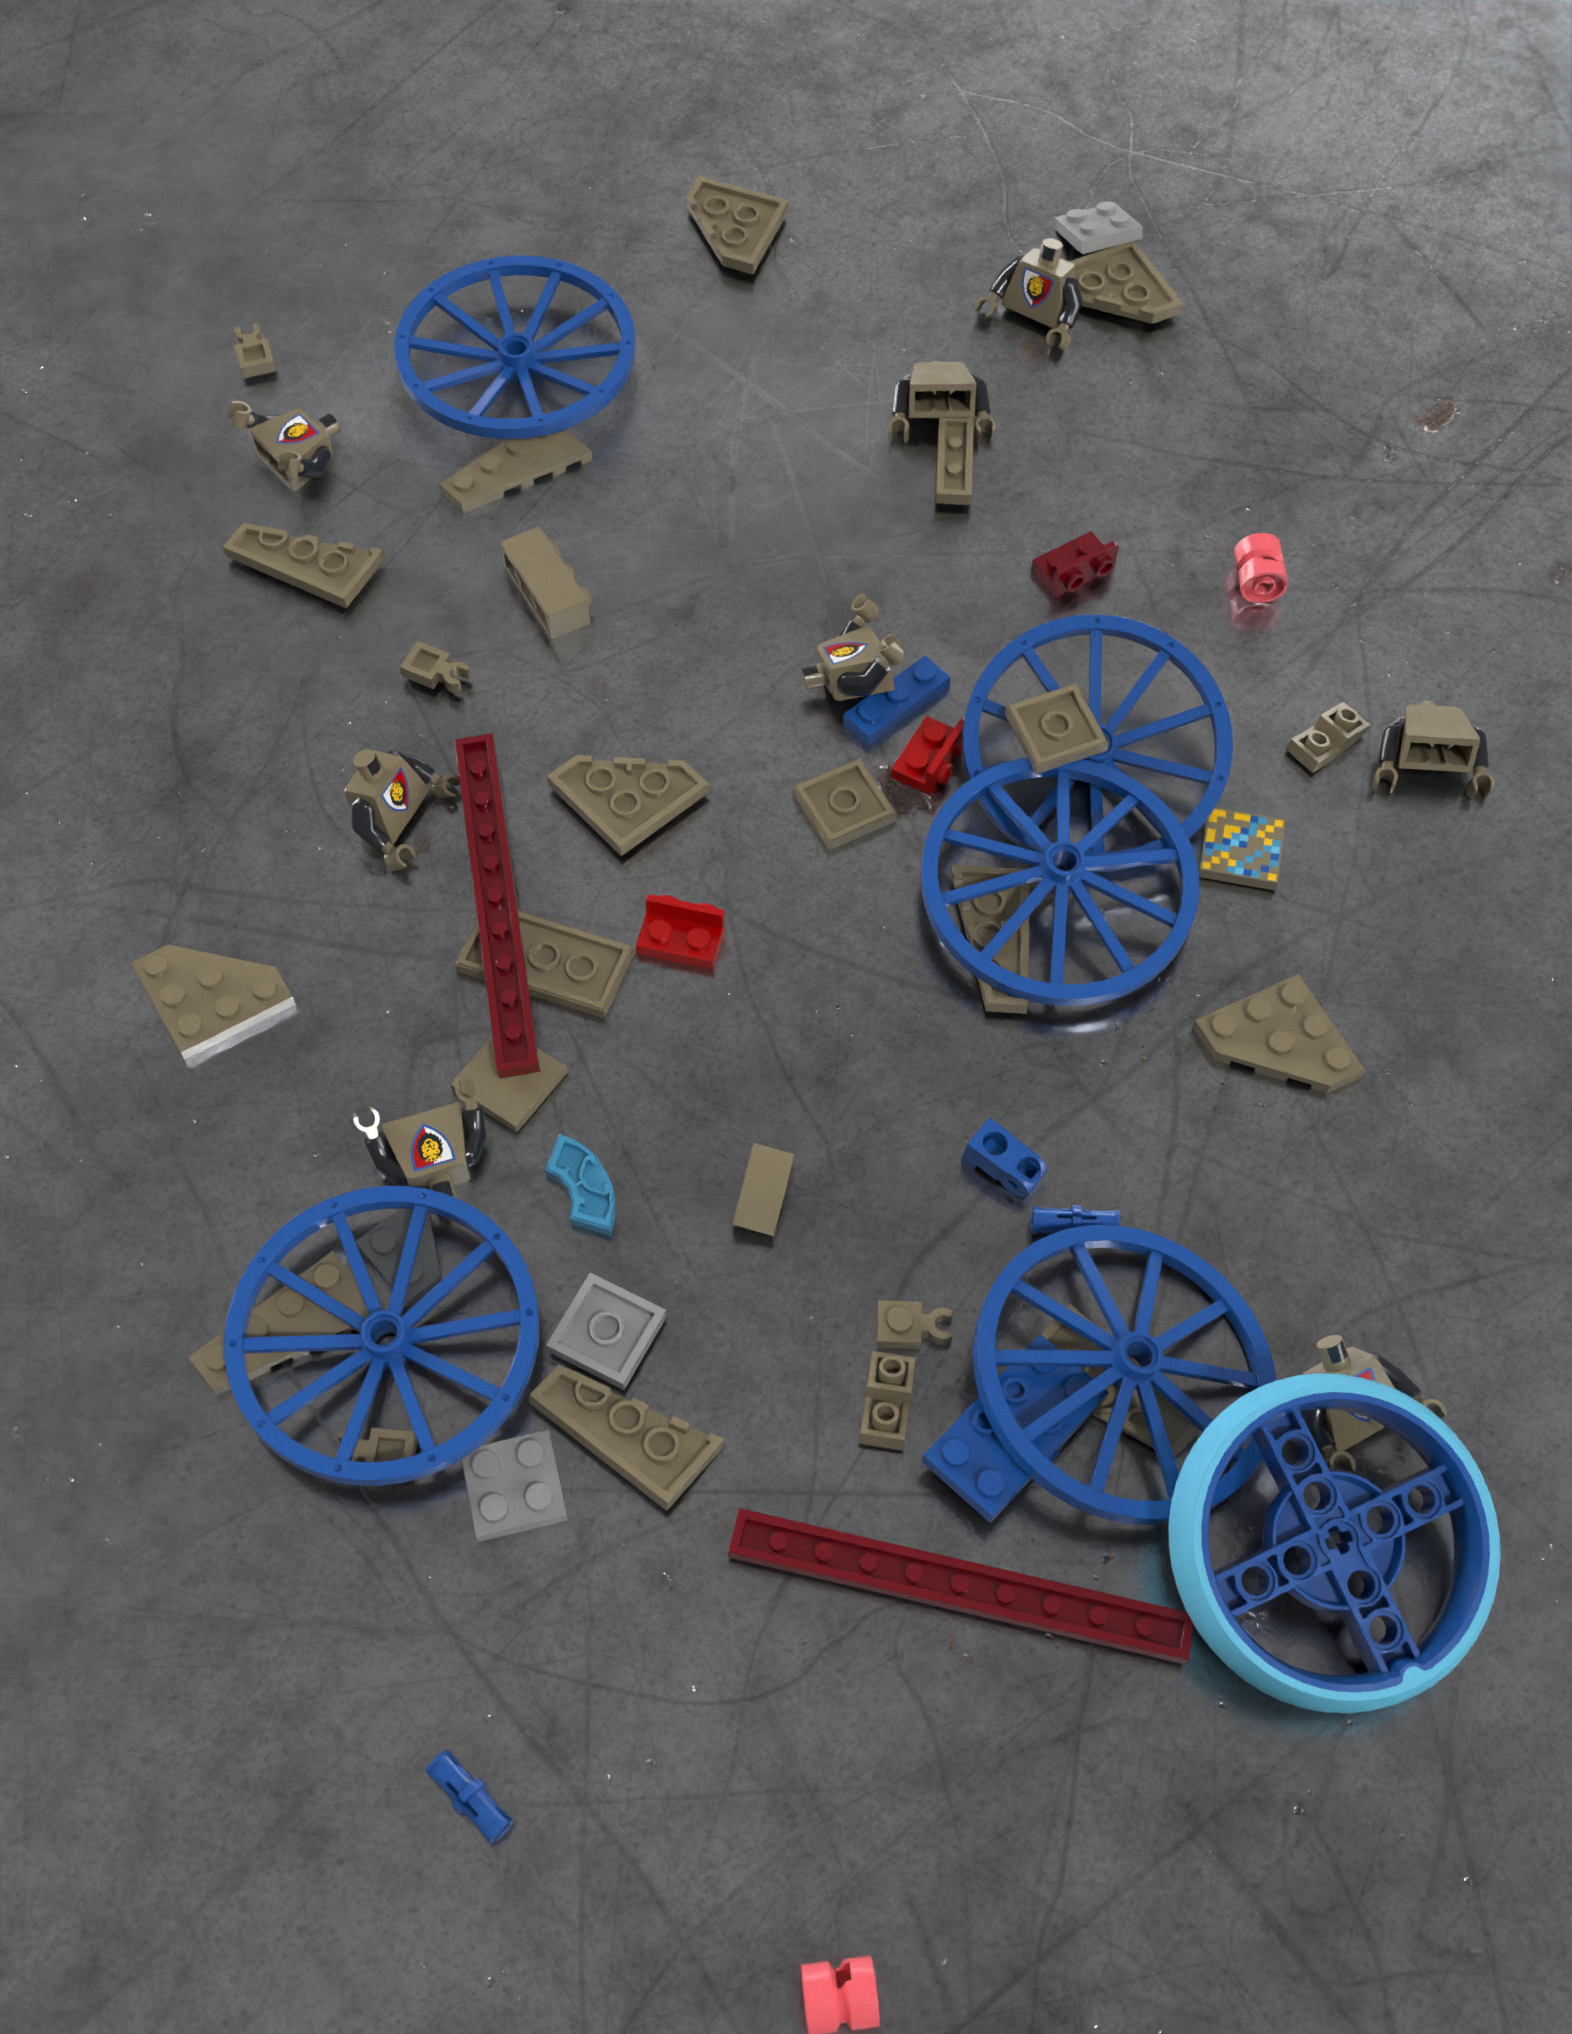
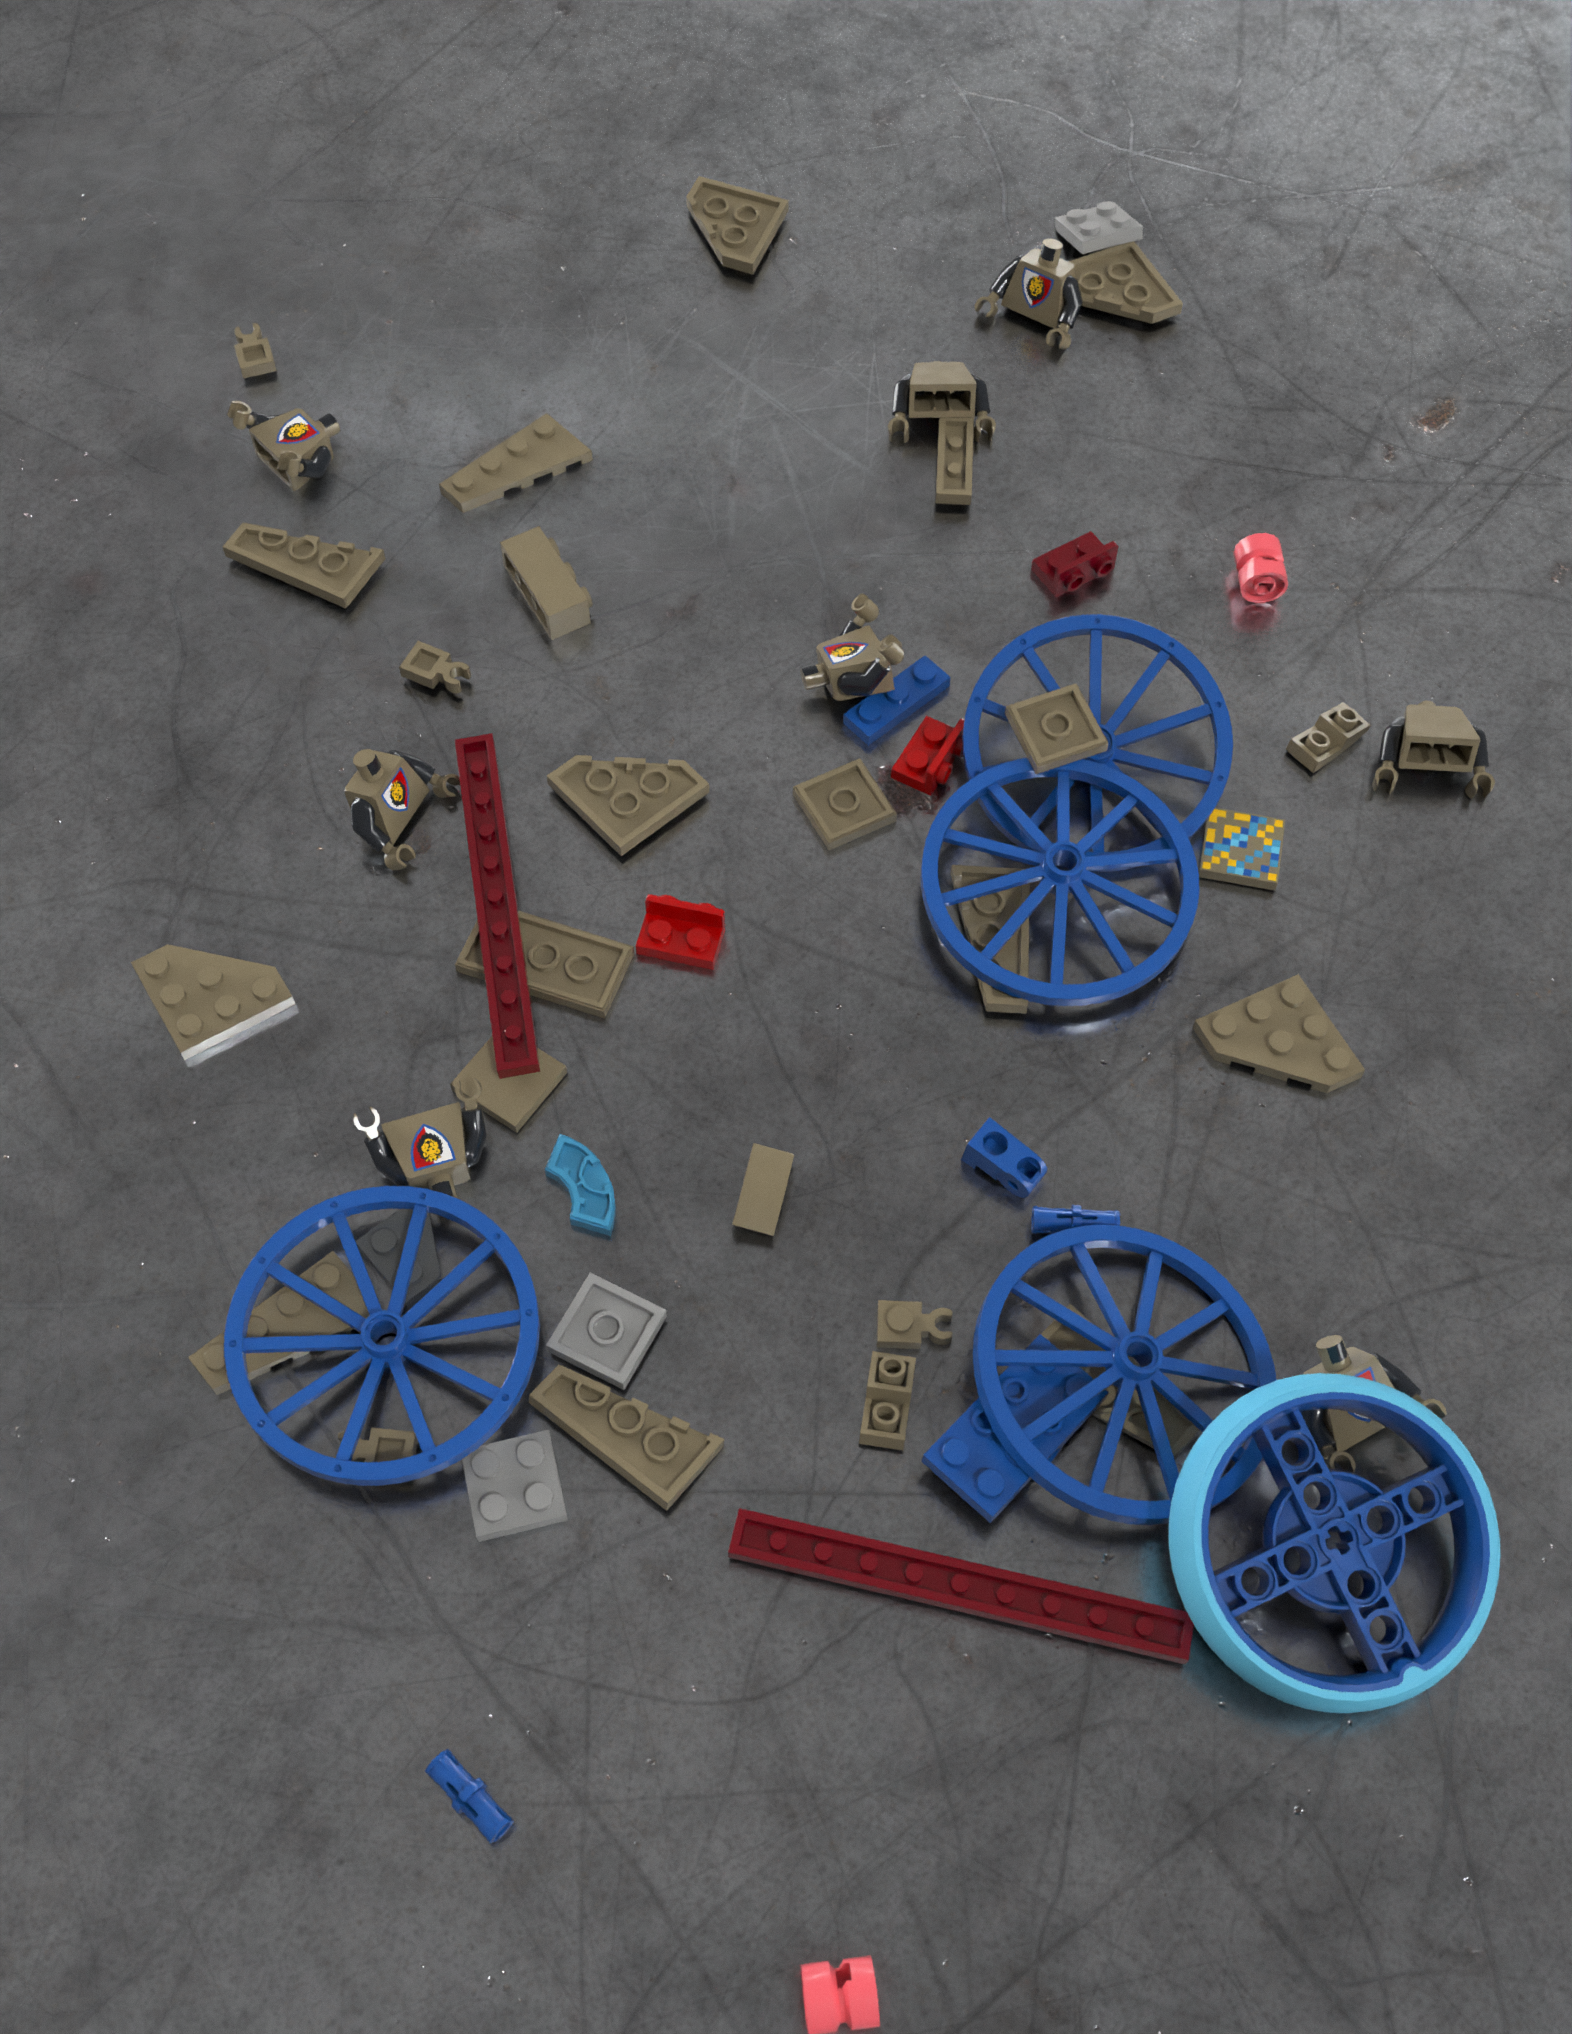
(515, 353): blue wheel -> none

